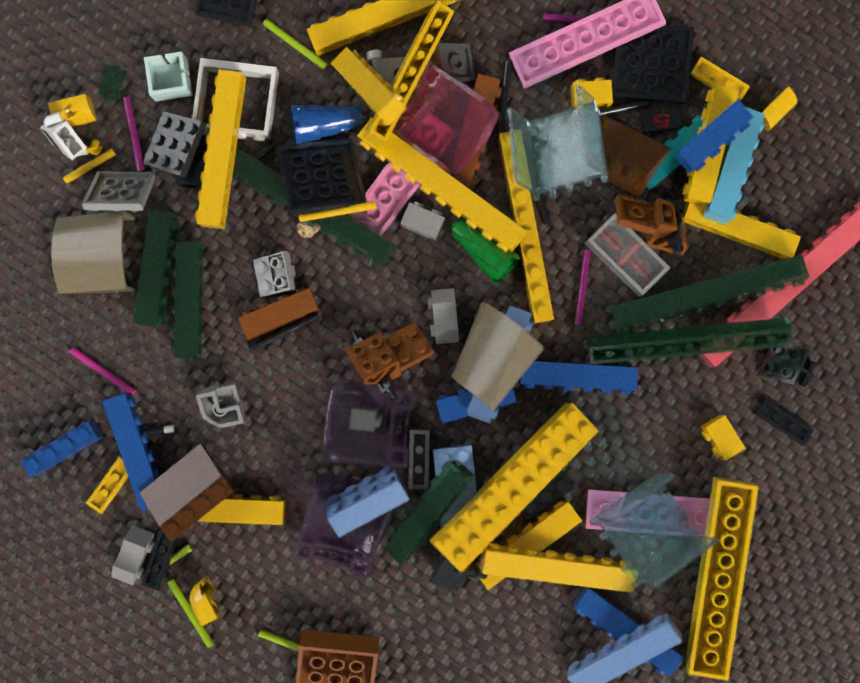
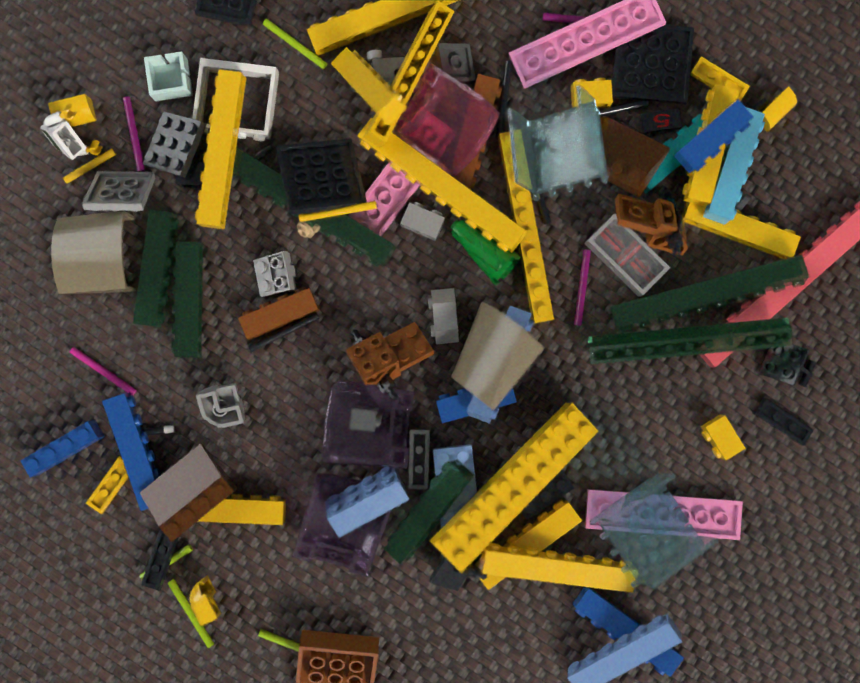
(112, 83): clear green beam -> none
(133, 555): light grey brick -> none
(316, 121): blue cone -> none
(580, 375): blue brick -> none
(721, 578): yellow brick -> none

